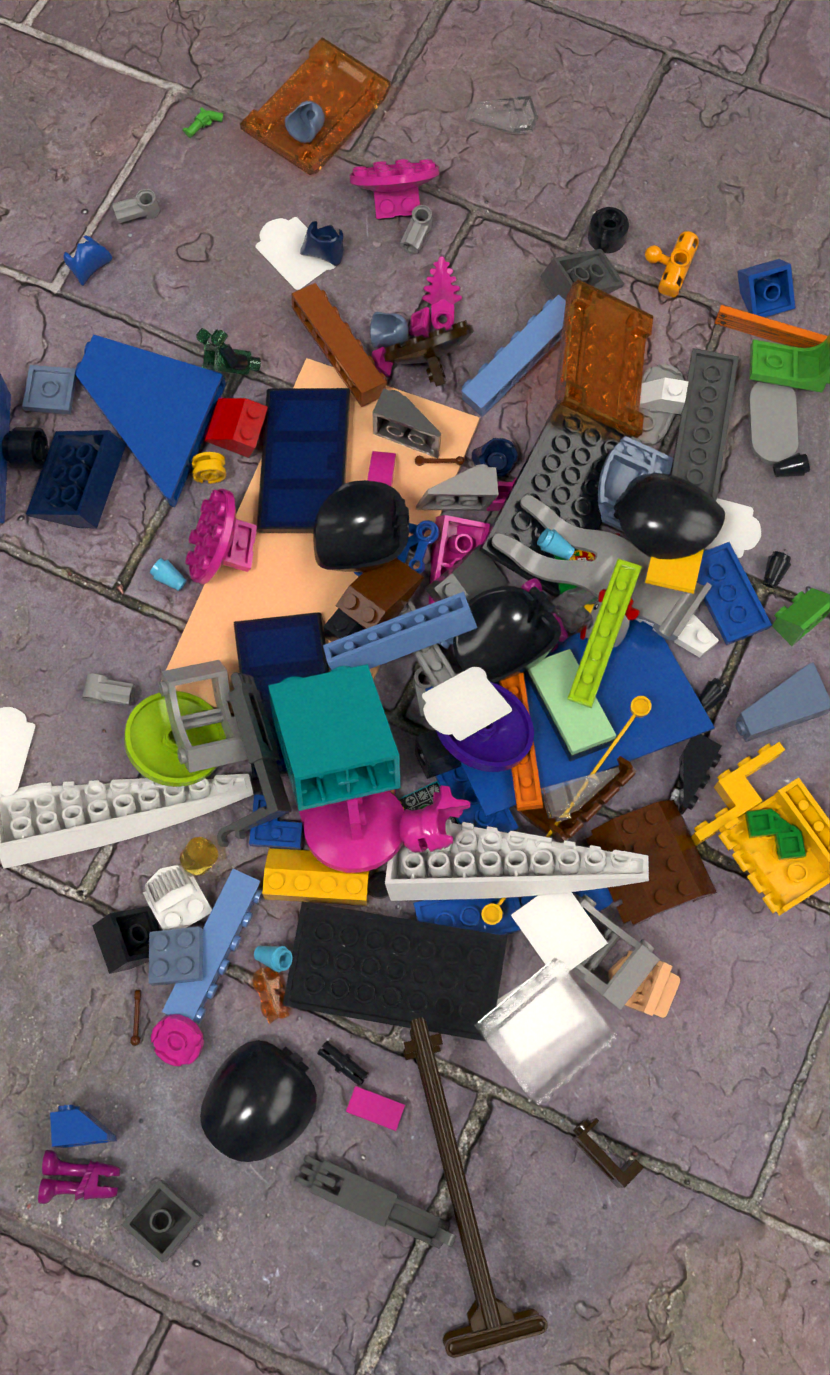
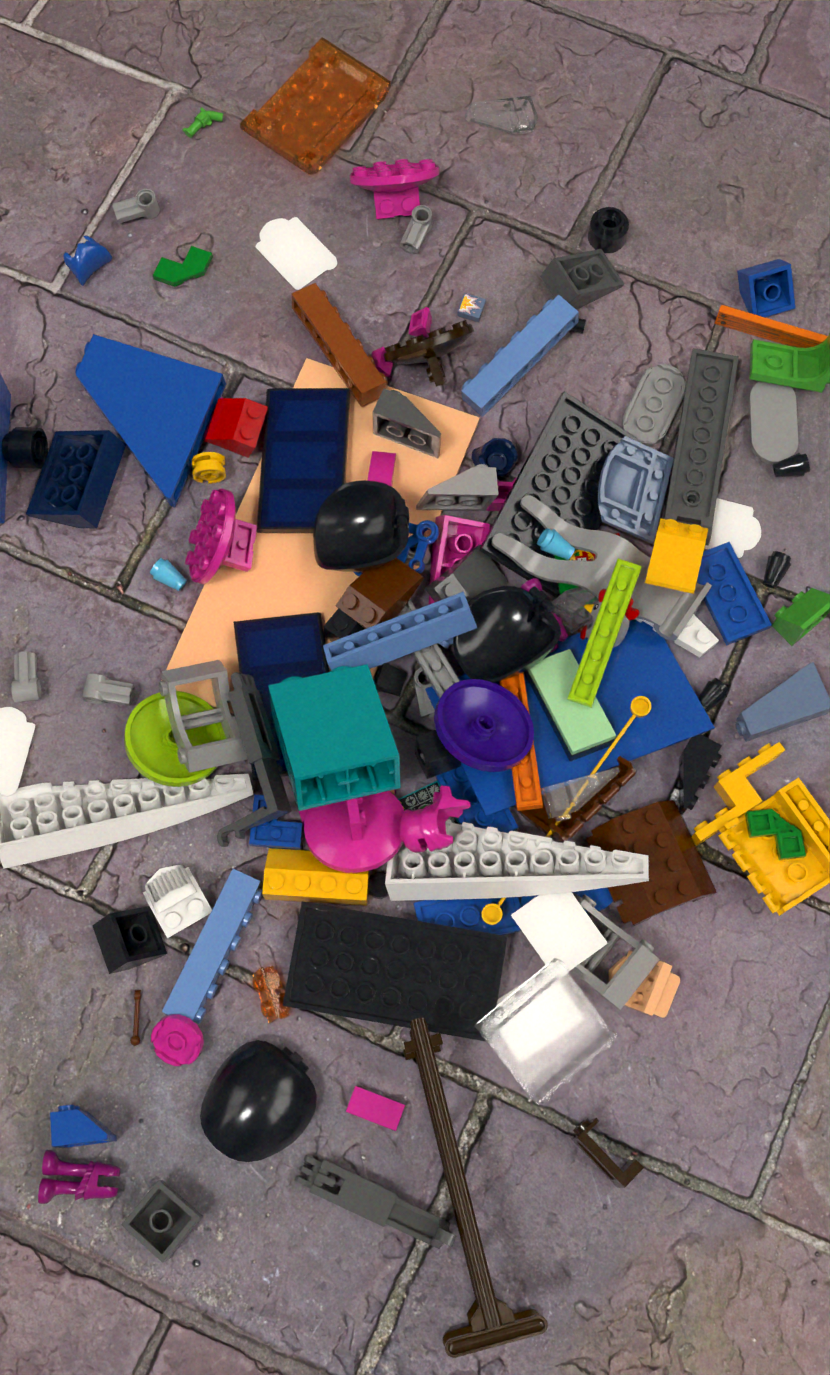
(26, 683): none -> light grey piece
(49, 389): sand blue plate -> none
(175, 273): none -> green tile
(176, 956): sand blue plate -> none
(198, 856): clear yellow piece -> none
(224, 357): clear green torso -> none
(274, 957): medium azure cone -> none
(305, 121): sand blue hair -> none
(323, 243): dark blue hair -> none
(343, 1063): black pin -> none
(388, 329): sand blue hair -> none
(391, 680): none -> black slope
(419, 460): reddish brown hinge -> none
(442, 293): dark pink plant -> none
(464, 704): white sticker -> none
(471, 307): none -> sand blue tile
(602, 358): clear orange slope -> none
(664, 395): white slope -> none
(668, 516): black piece -> none
(683, 253): light orange piece -> none

